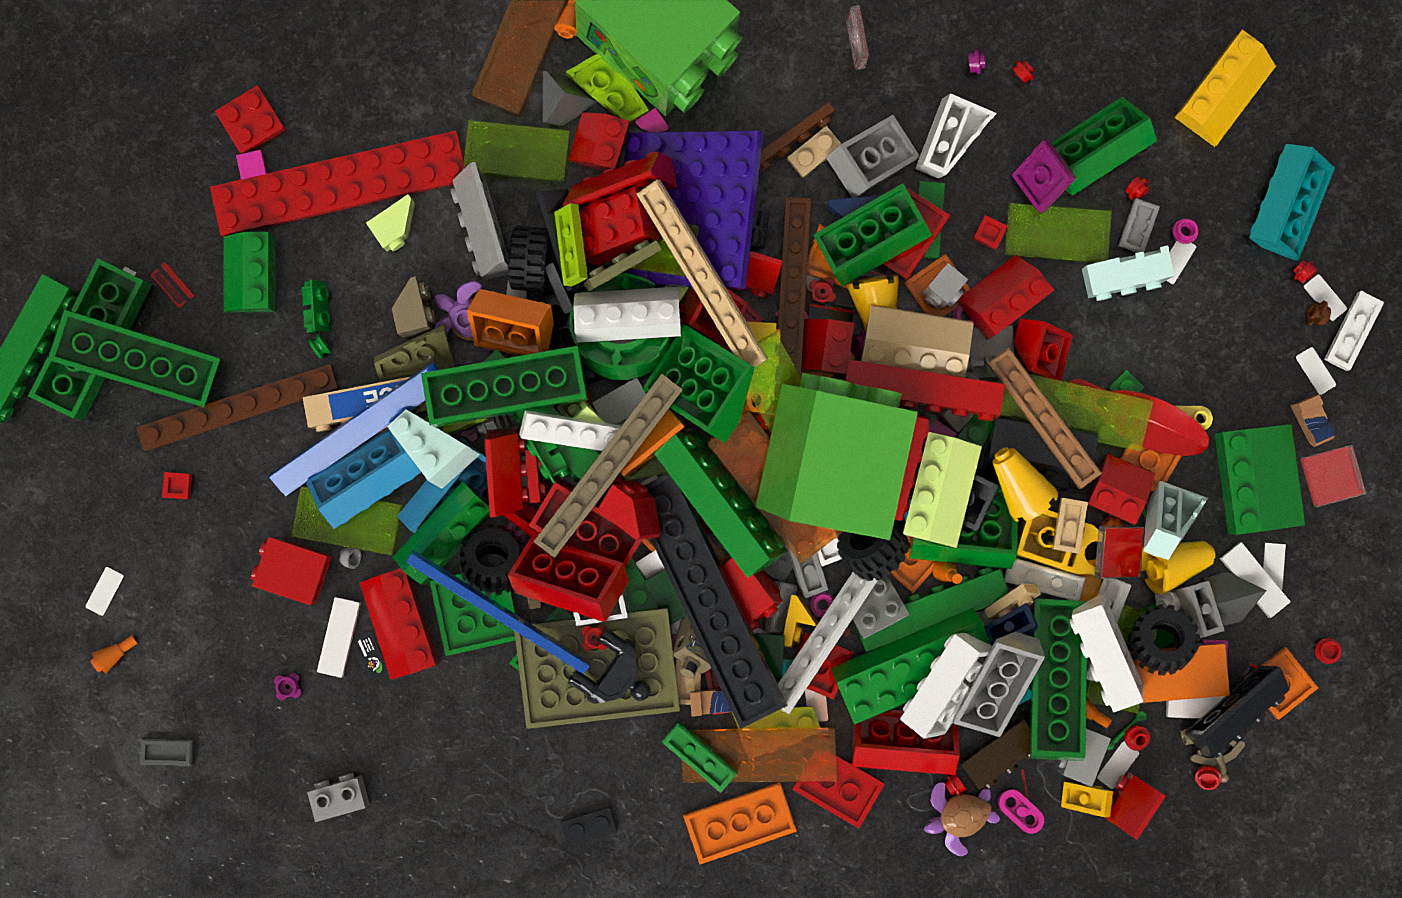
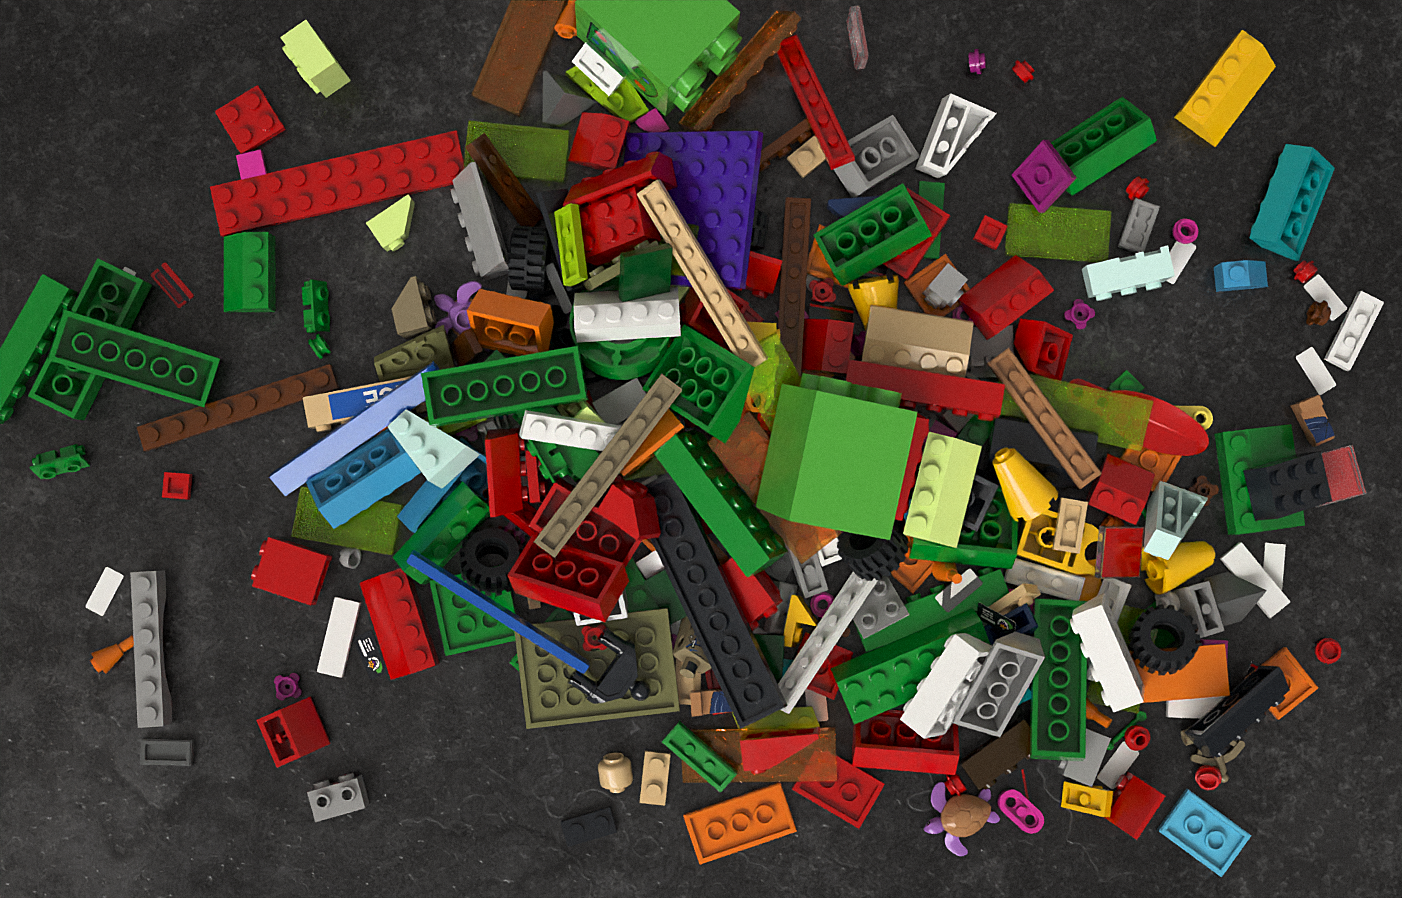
(70, 460): none -> green hinge
(152, 690): none -> light grey arch
(293, 732): none -> red slope
(314, 59): none -> yellowish green brick
(466, 347): none -> reddish brown tile
(504, 181): none -> reddish brown plate
(599, 68): none -> white plate
(615, 772): none -> tan head
(645, 272): none -> dark green tile
(655, 777): none -> tan plate
(748, 63): none -> clear orange plate
(770, 748): none -> red slope
(815, 103): none -> red tile
(956, 593): none -> dark grey sticker
(995, 619): none -> black sticker
(1079, 306): none -> magenta plate
(1202, 483): none -> reddish brown plate
(1204, 832): none -> medium azure tile
(1240, 275): none -> dark azure slope
(1287, 486): none -> black brick

